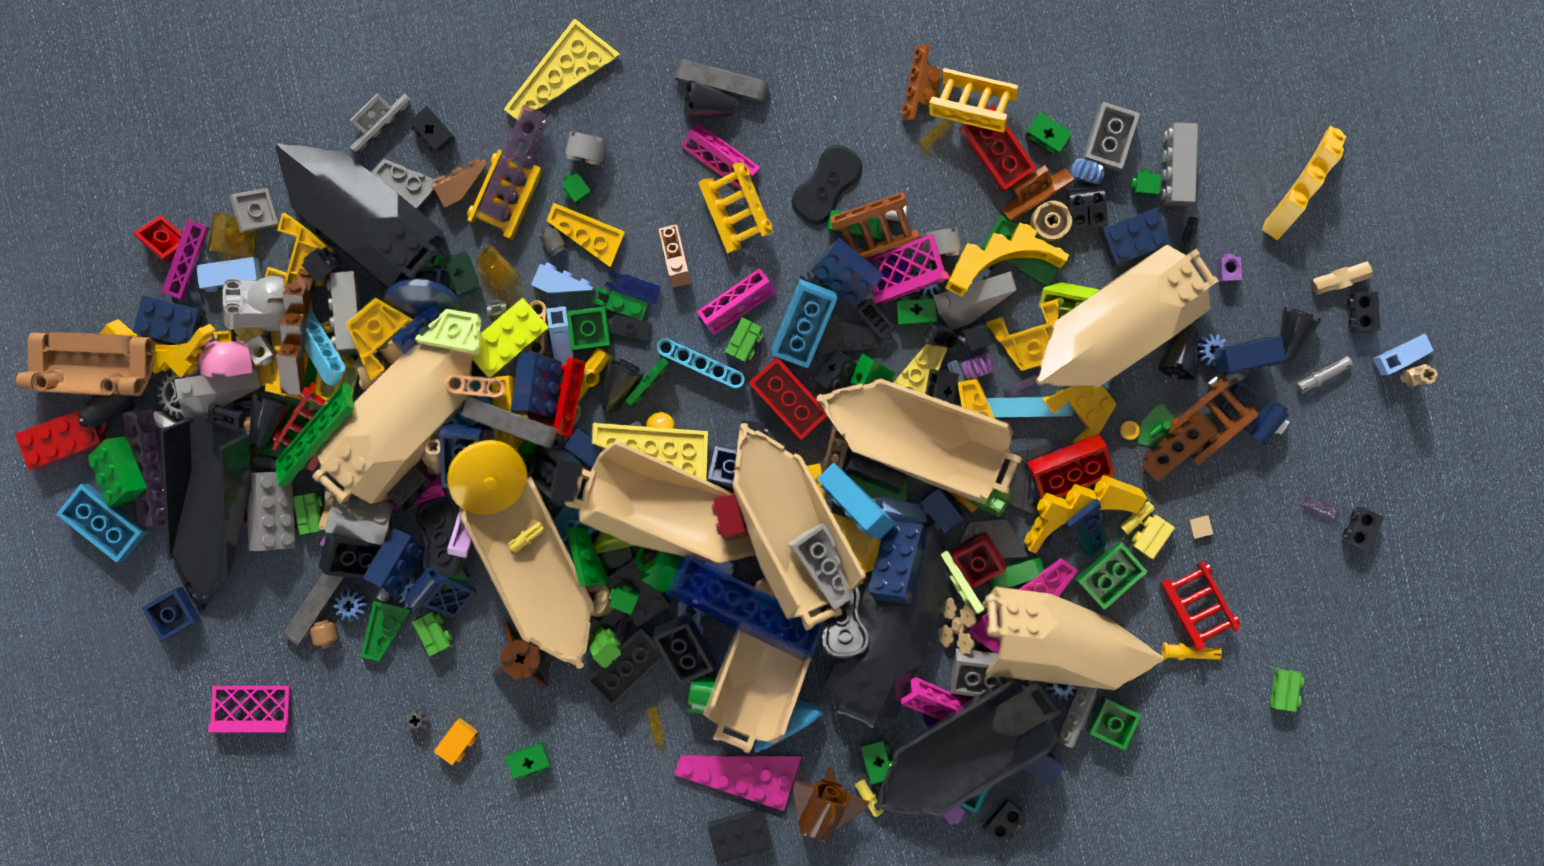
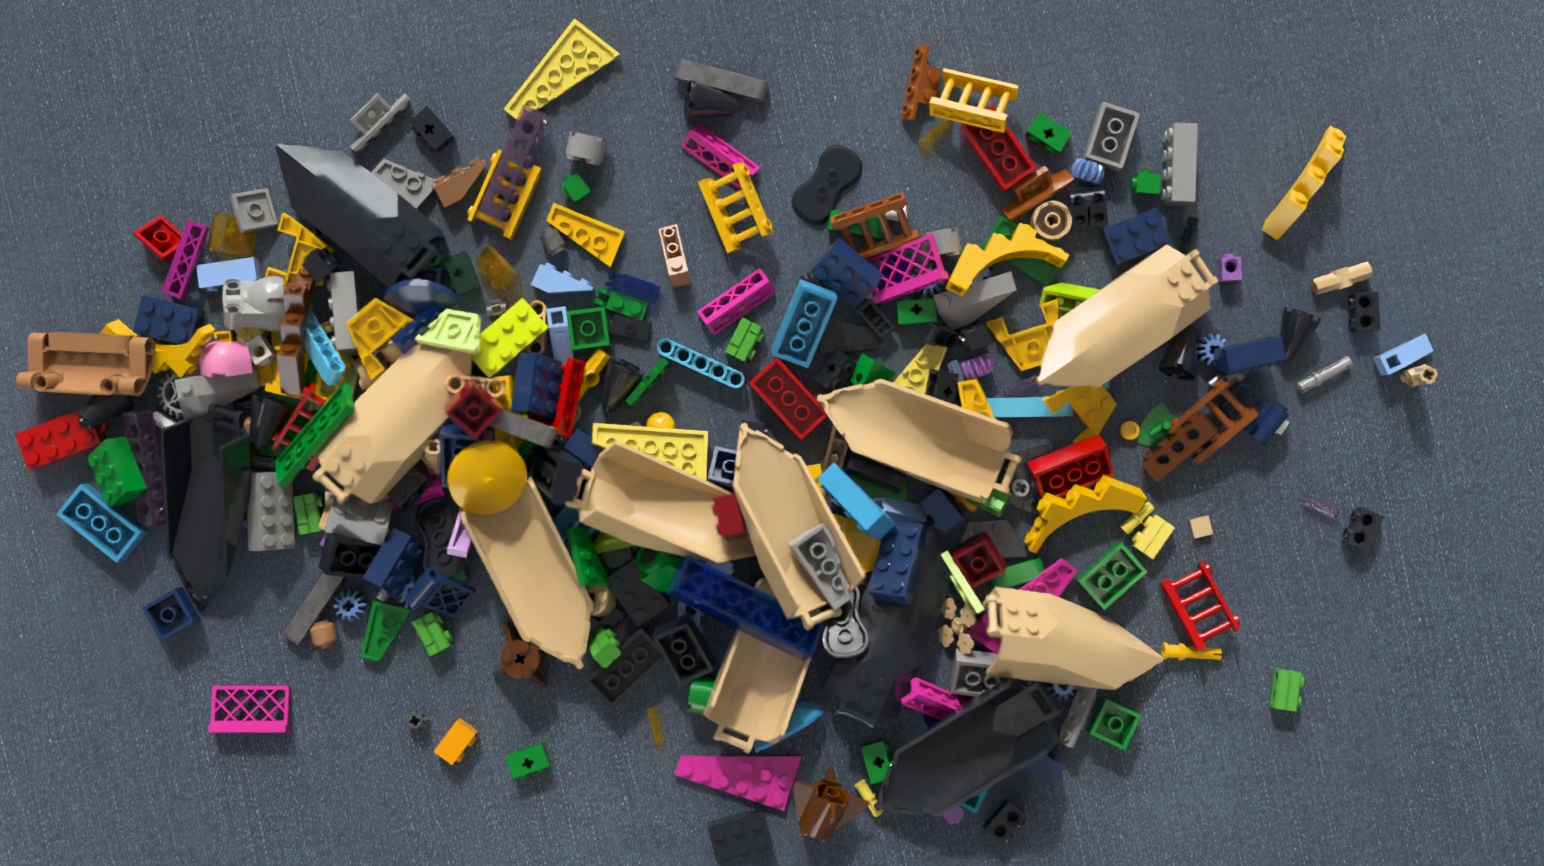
(473, 408): none -> dark red brick
(526, 537): light yellow axle -> none
(623, 598): green brick -> none
(1018, 493): none -> light grey bush
(1088, 528): dark blue wing -> none

